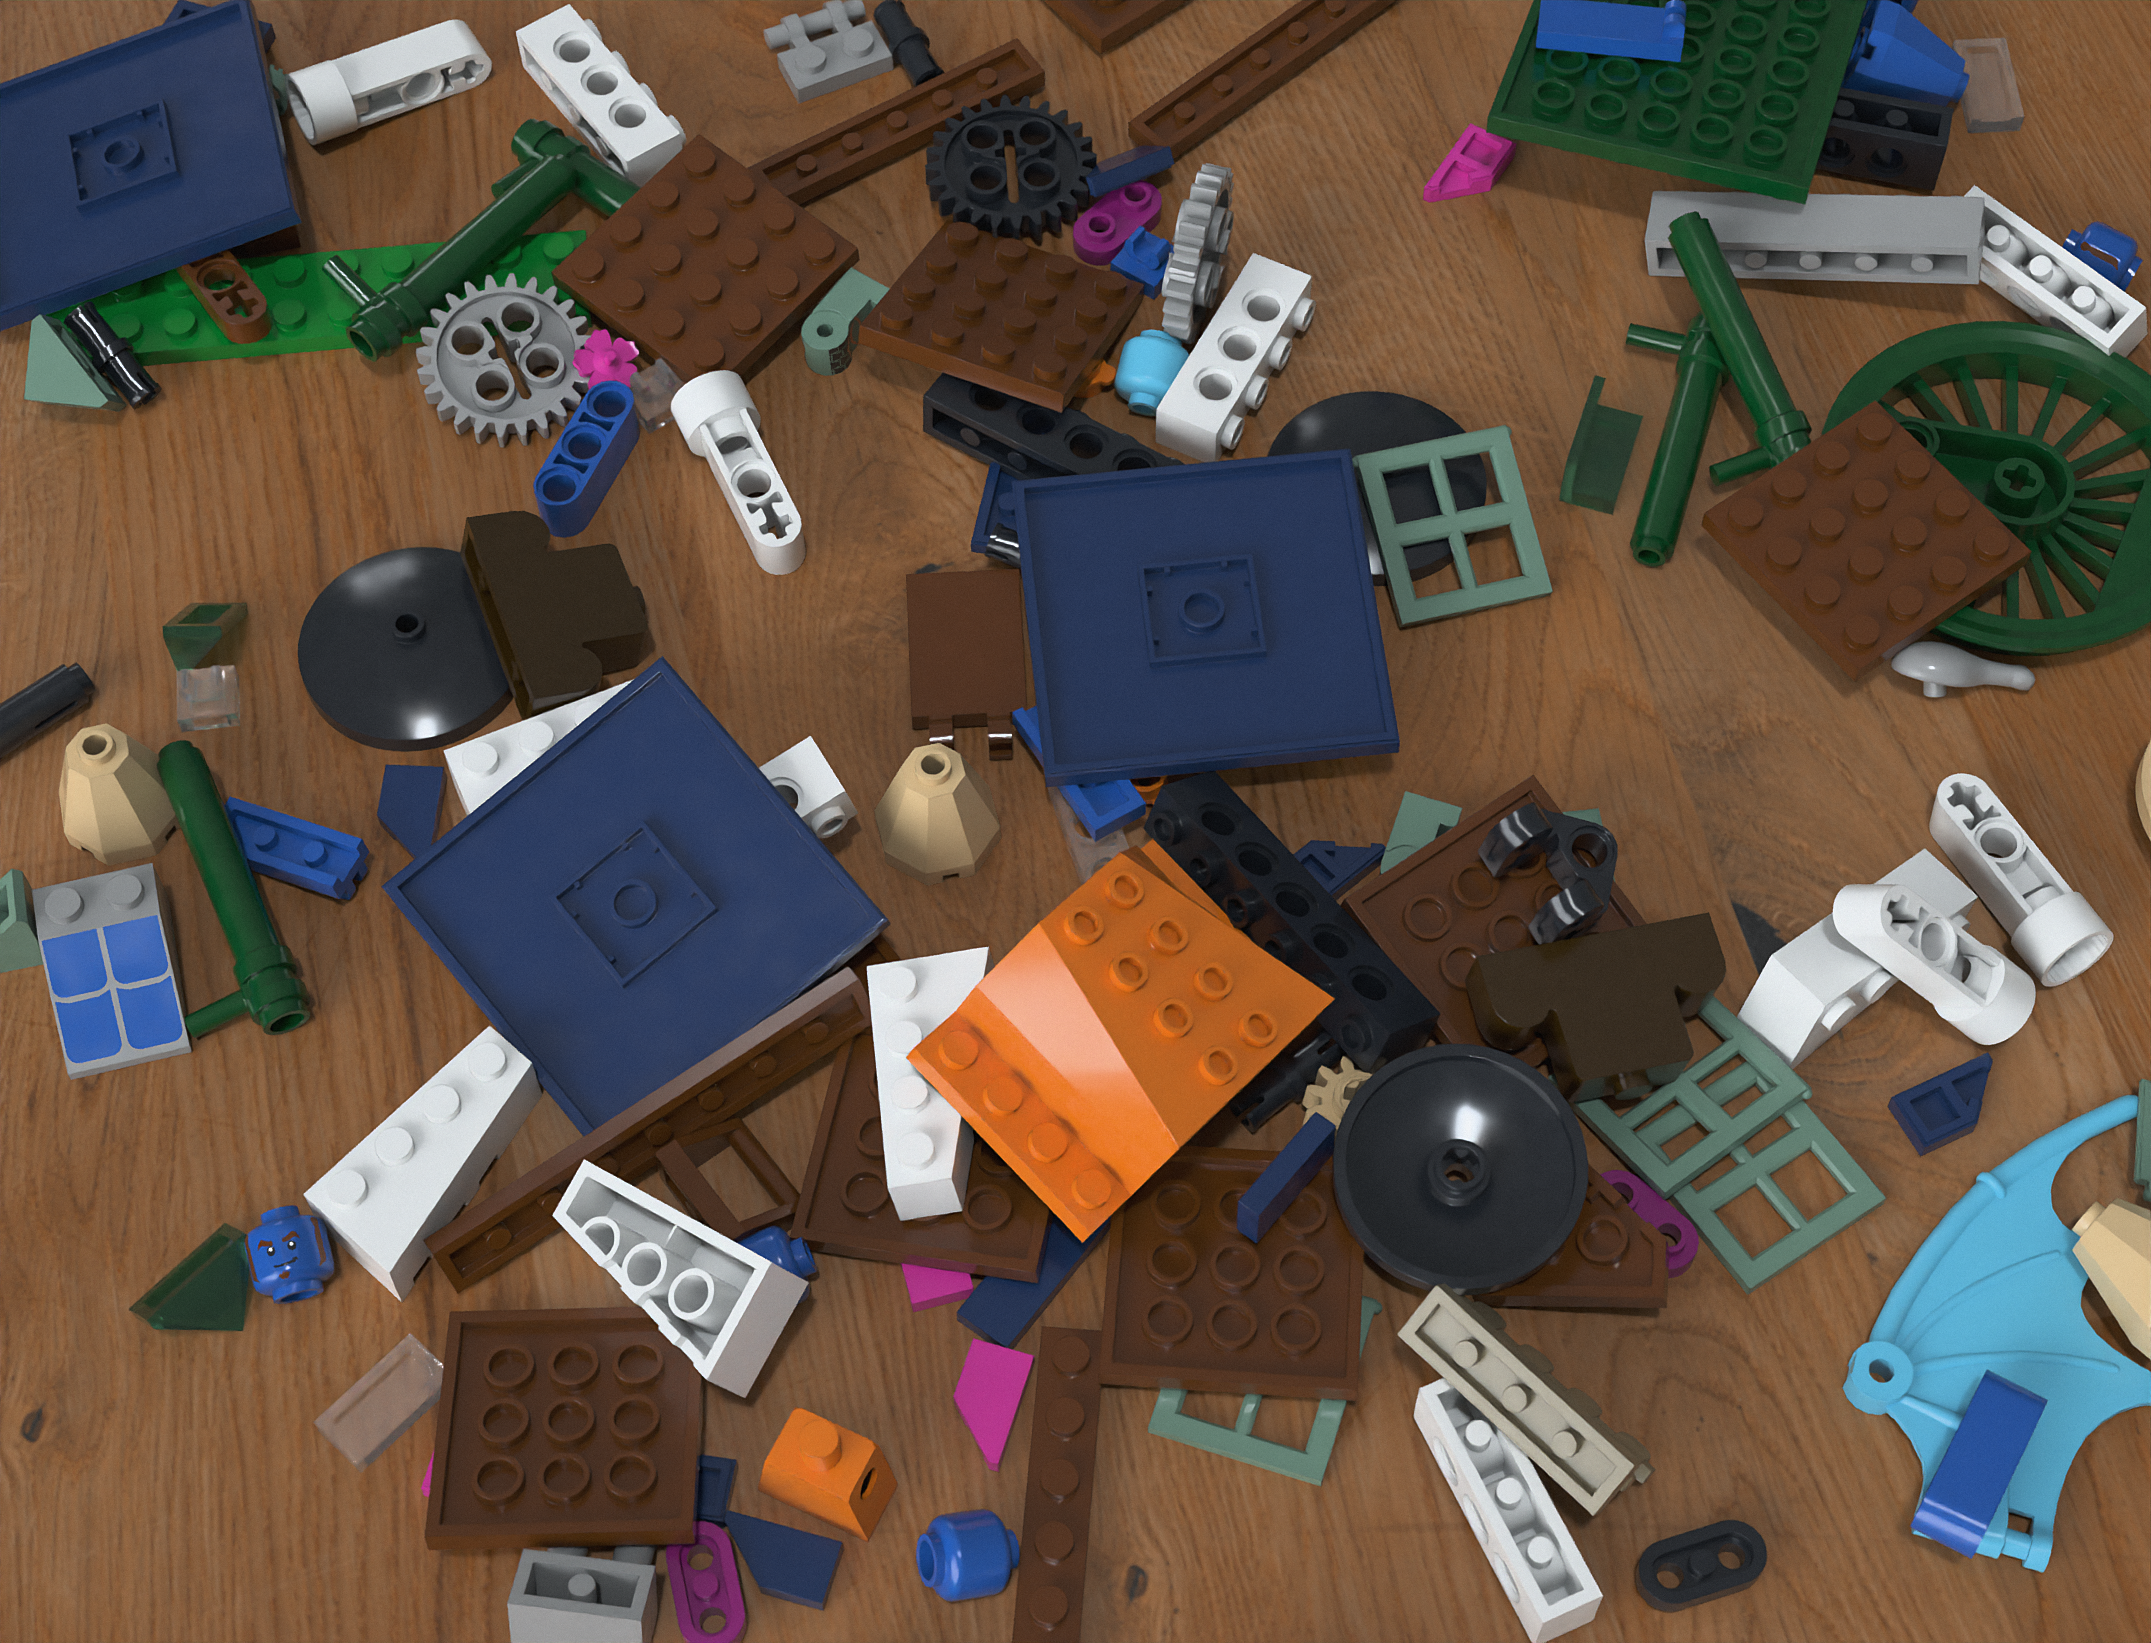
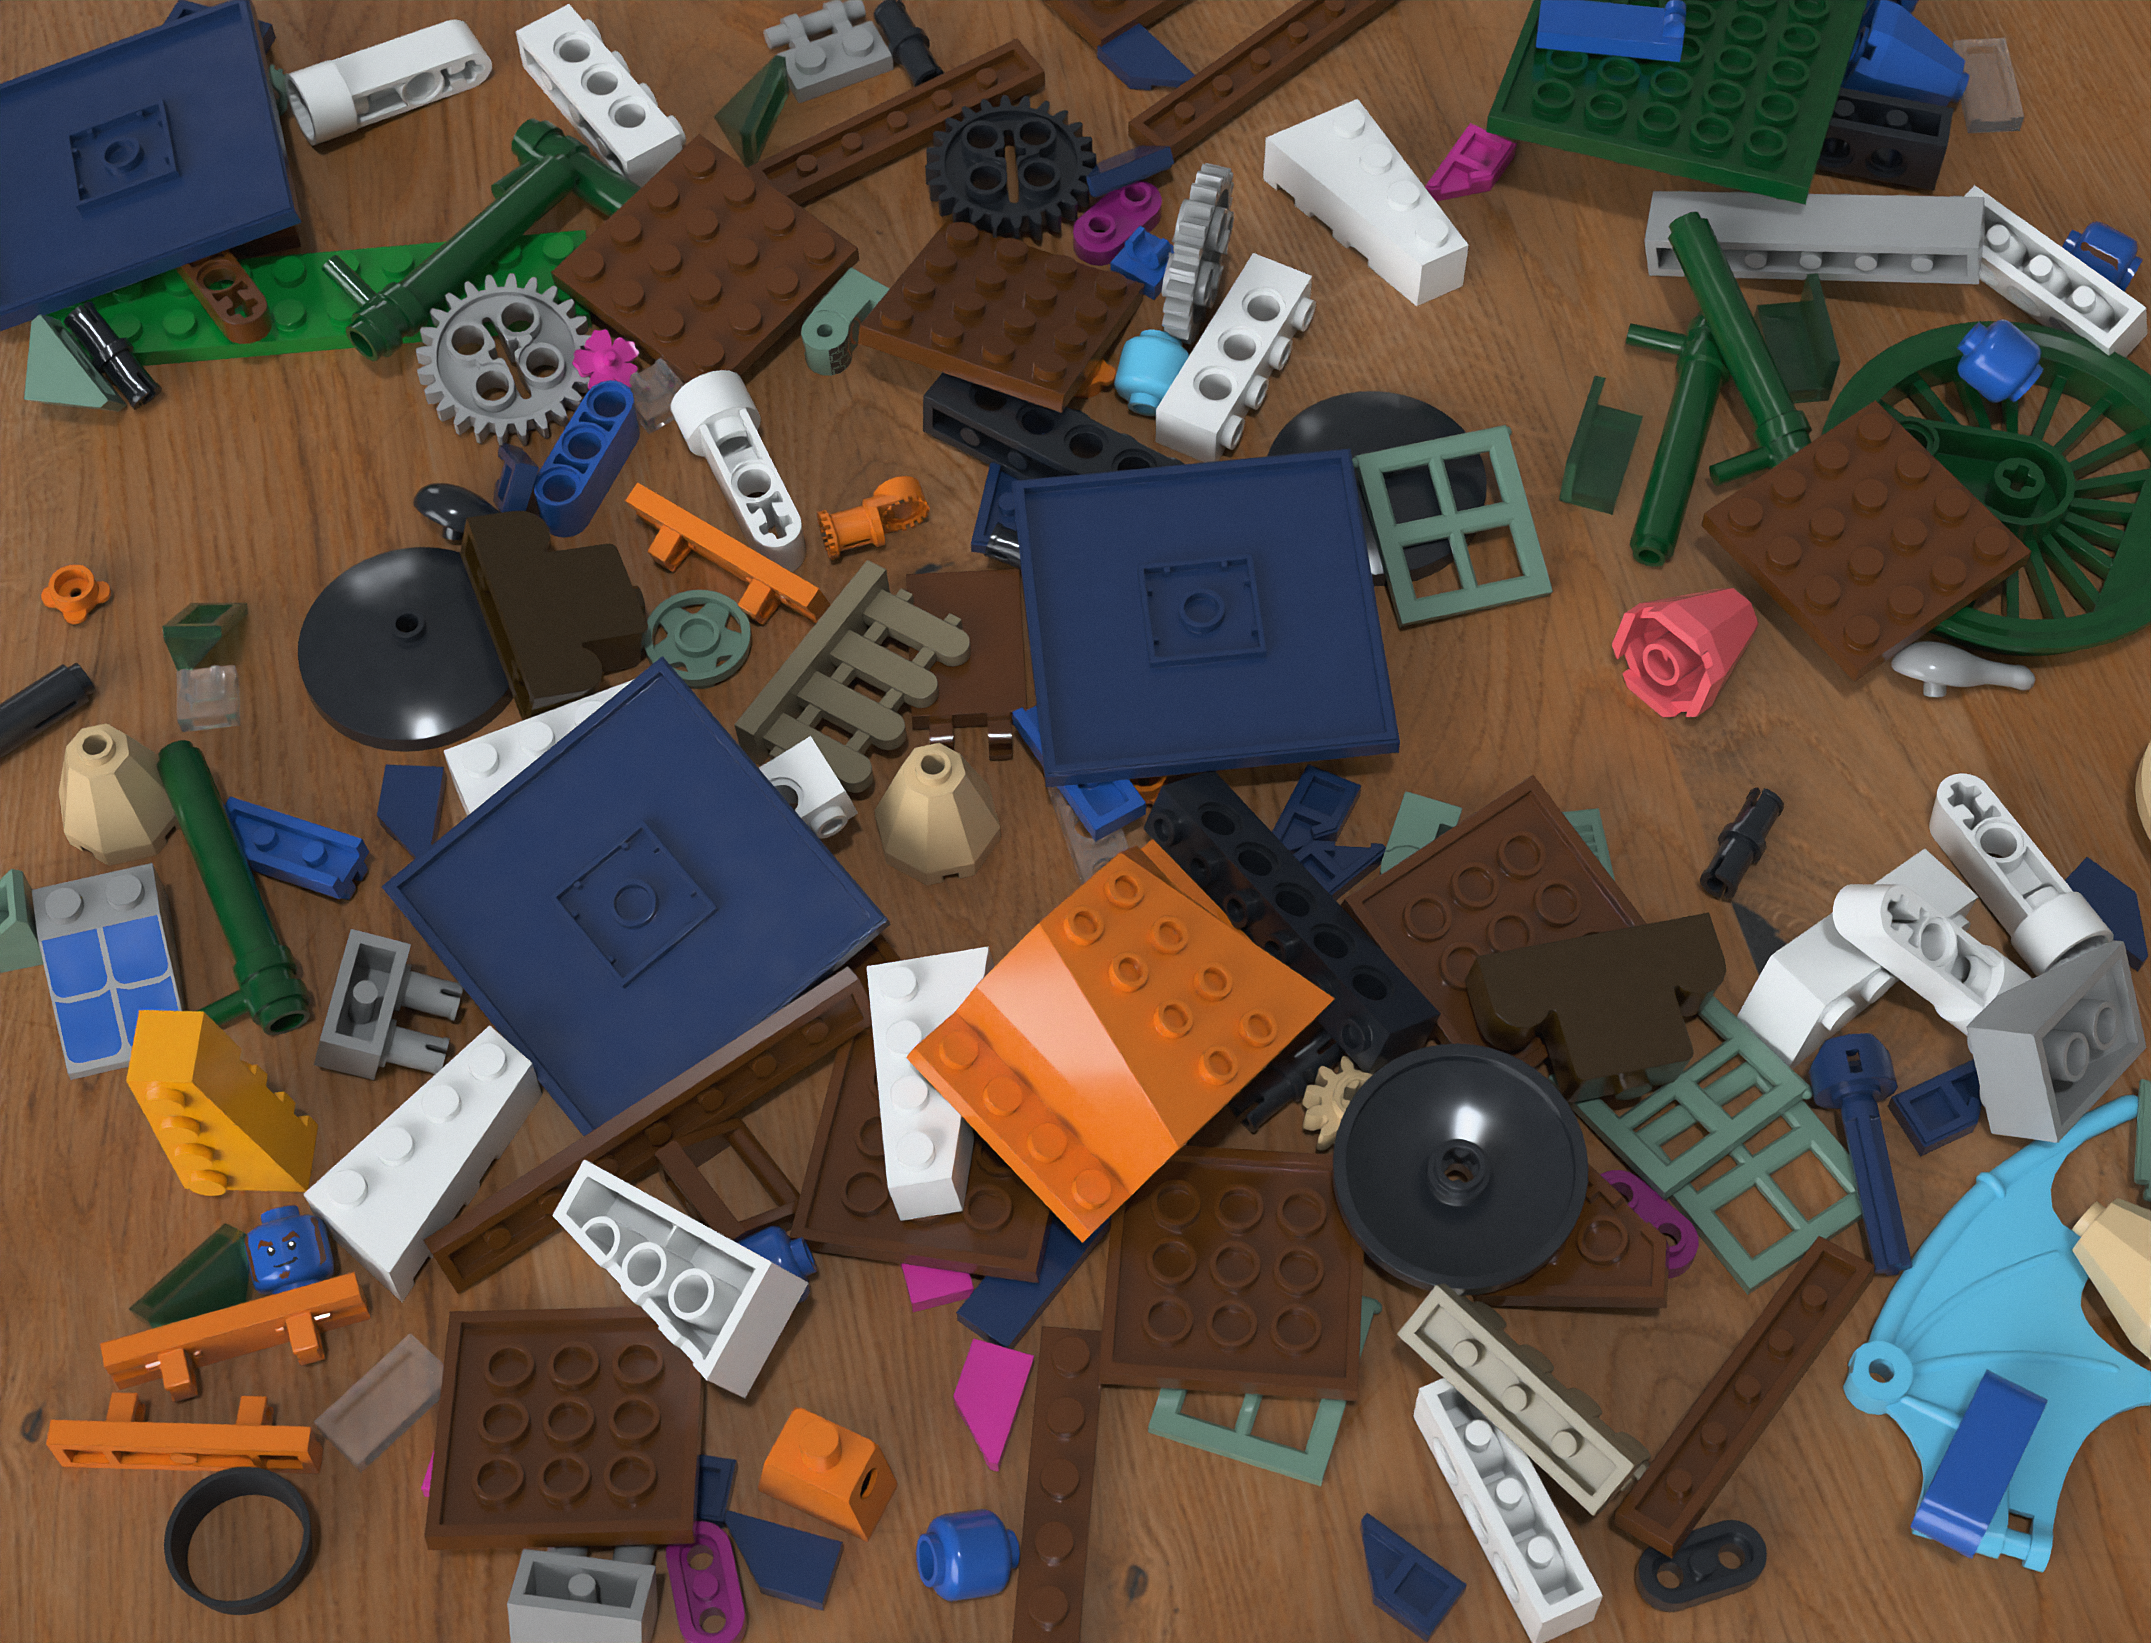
(70, 581): none -> orange plate
(131, 1443): none -> orange hinge
(208, 1495): none -> black tyre
(215, 1109): none -> light orange wedge
(234, 1331): none -> orange hinge
(367, 990): none -> light grey brick
(450, 507): none -> black piece
(516, 480): none -> dark blue tile
(699, 638): none -> sand green wheel
(754, 111): none -> clear green slope
(767, 580): none -> orange hinge
(837, 649): none -> dark tan fence
(874, 517): none -> orange connector
(1142, 61): none -> dark blue tile
(1286, 1177): dark blue tile -> none
(1316, 809): none -> dark blue tile
(1370, 198): none -> white wedge
(1407, 1580): none -> dark blue tile
(1585, 889): black piece -> none
(1684, 648): none -> coral cone
(1742, 843): none -> black pin
(1744, 1397): none -> reddish brown plate
(1802, 343): none -> clear green panel
(1856, 1090): none -> dark blue piece
(1999, 361): none -> blue head
(2056, 1044): none -> light grey slope
(2114, 905): none -> dark blue tile

